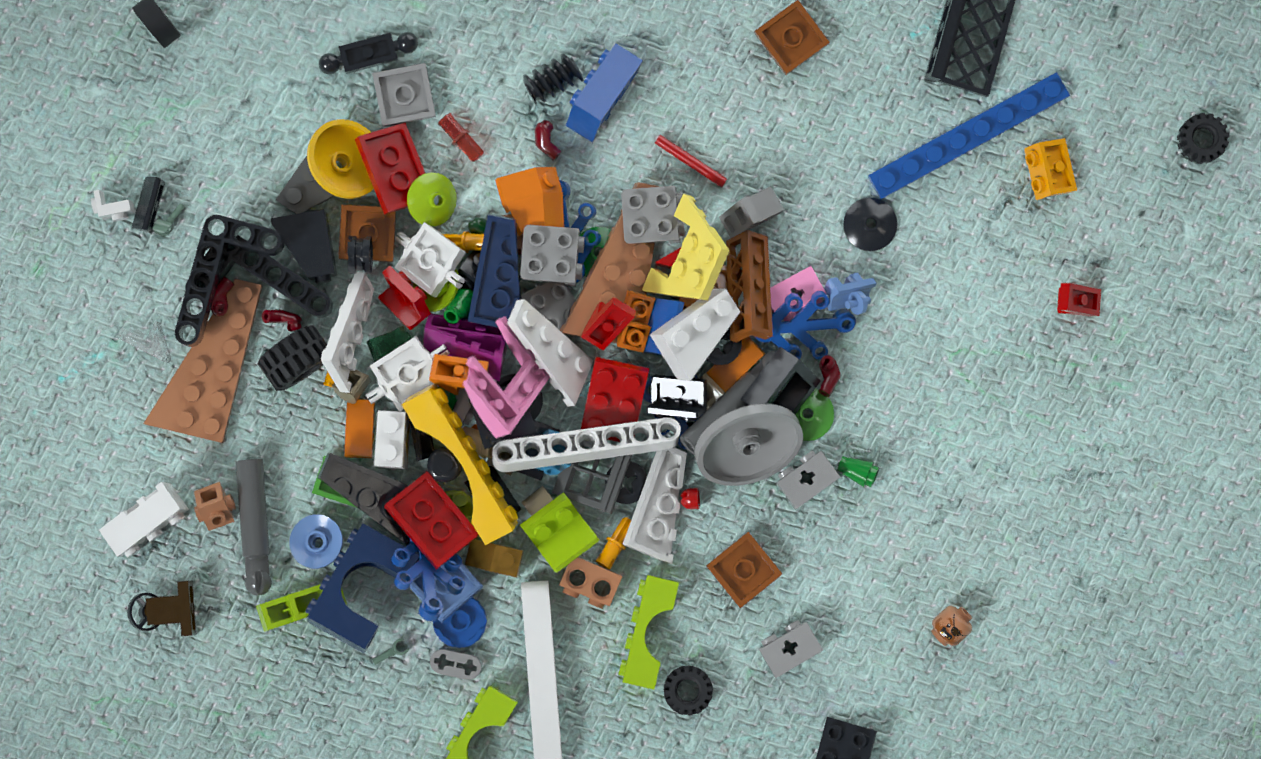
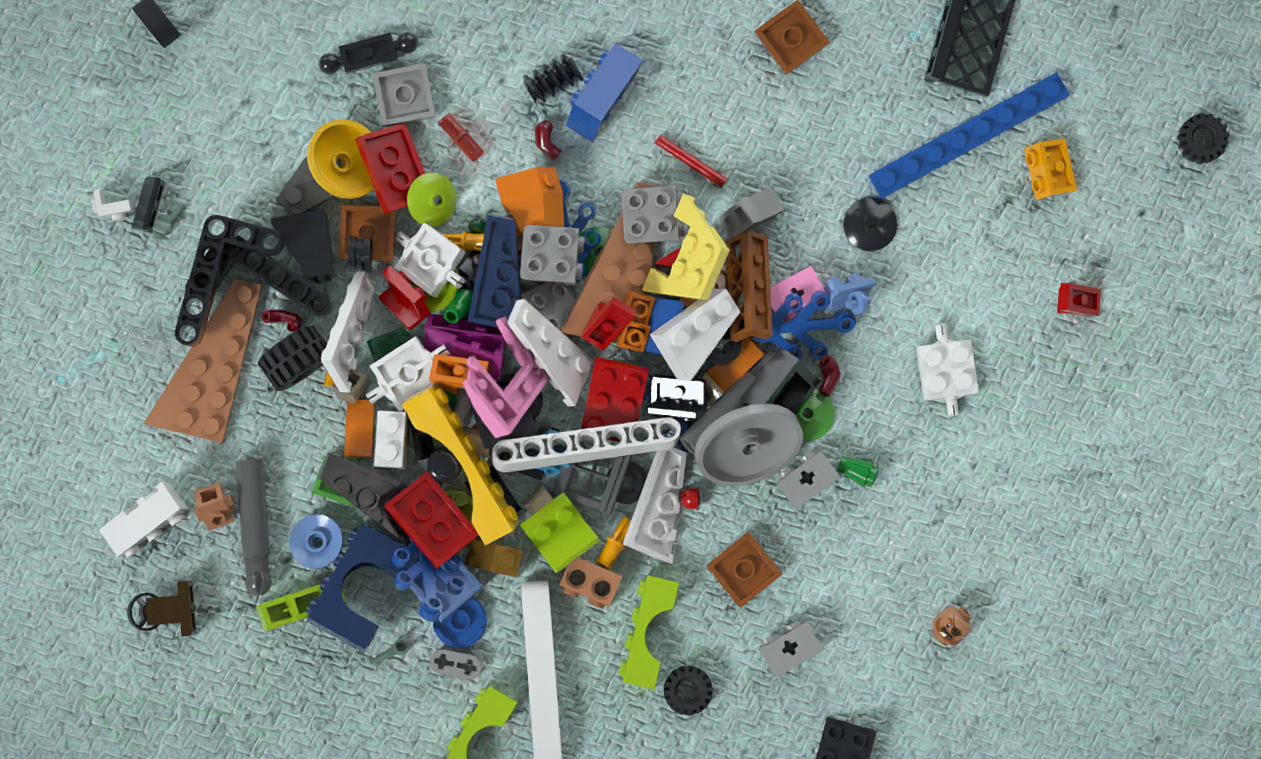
(220, 303): dark red arm -> none
(947, 370): none -> white plate

